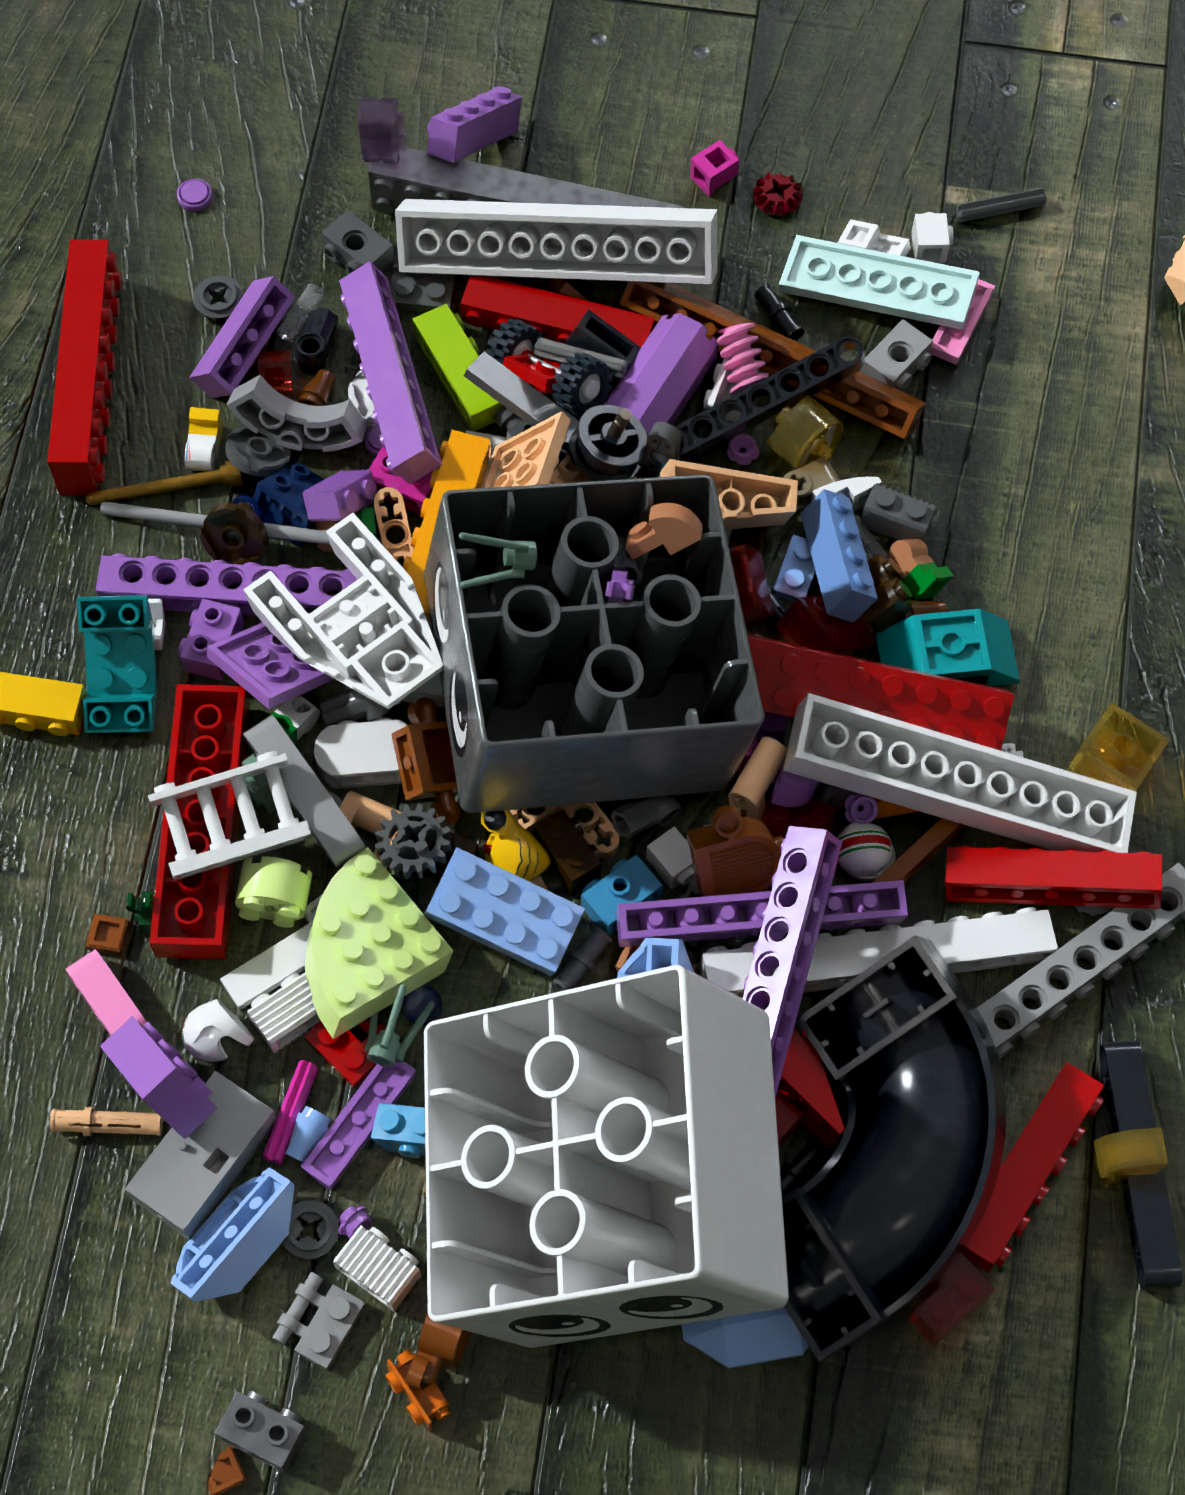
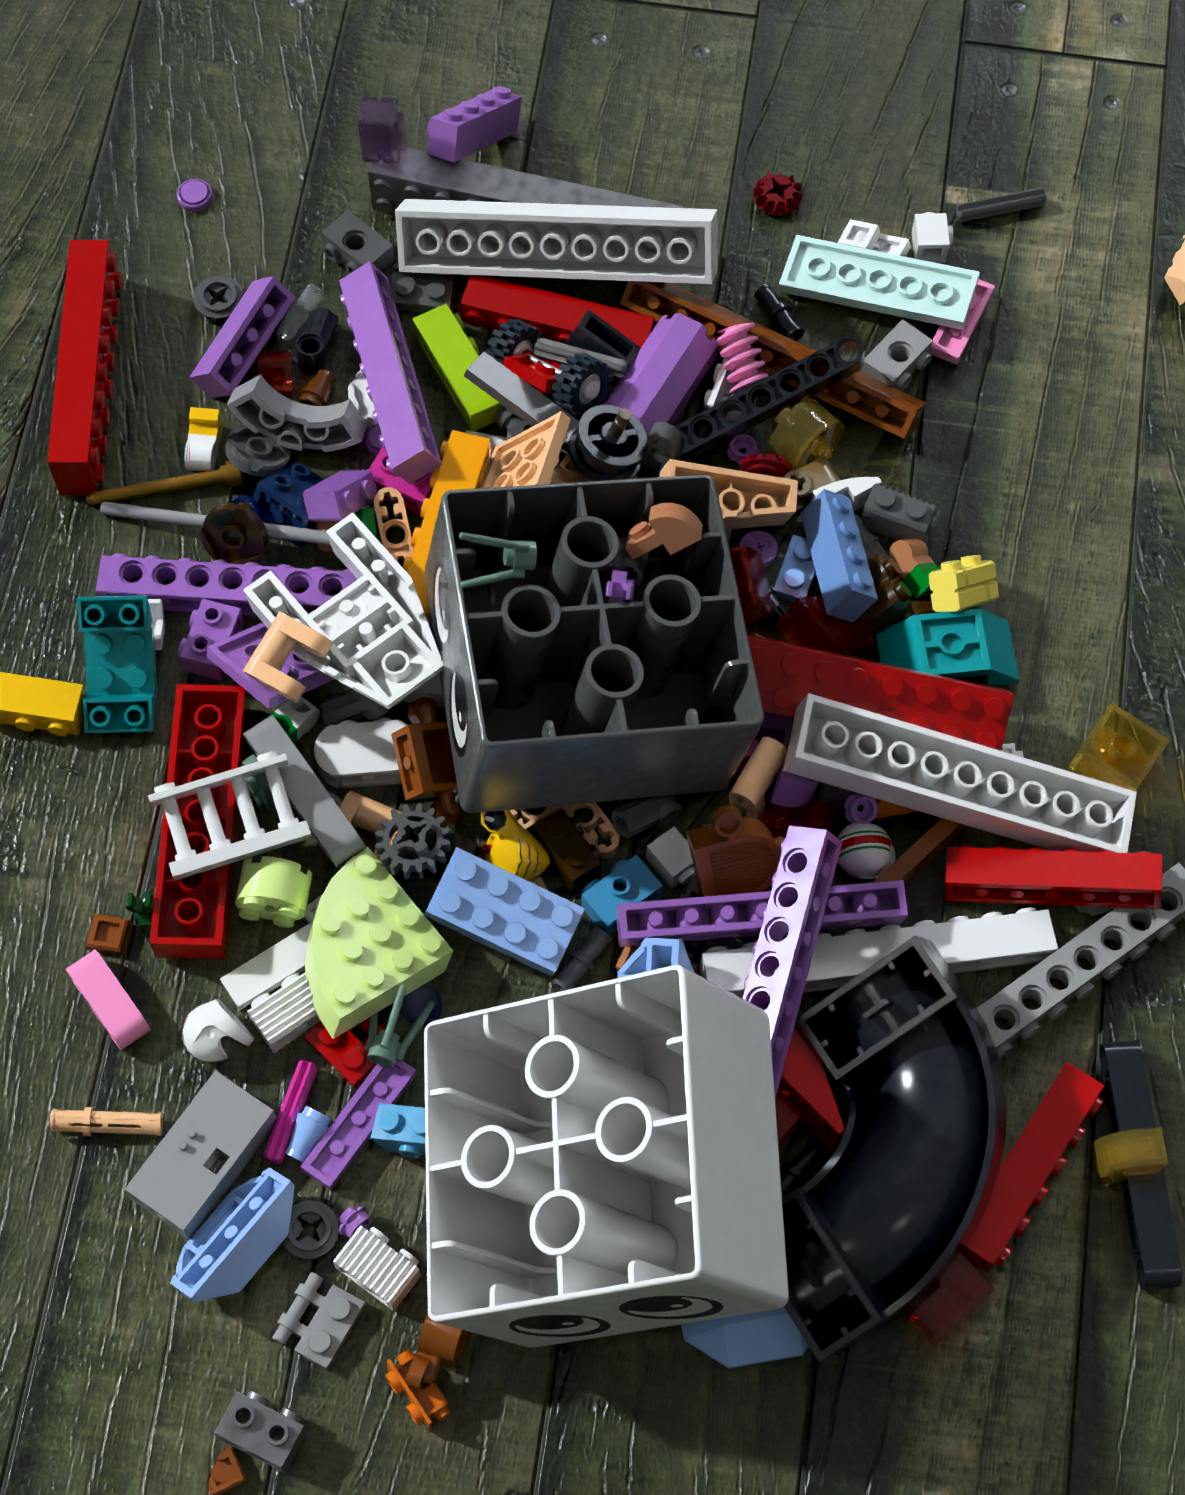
(160, 1075): medium lavender brick -> none
(274, 650): none -> light nougat connector
(564, 288): dark orange tile -> none
(714, 167): dark pink brick -> none
(763, 543): none -> medium lavender piece
(766, 465): none -> dark red gear
(963, 584): none -> light yellow brick

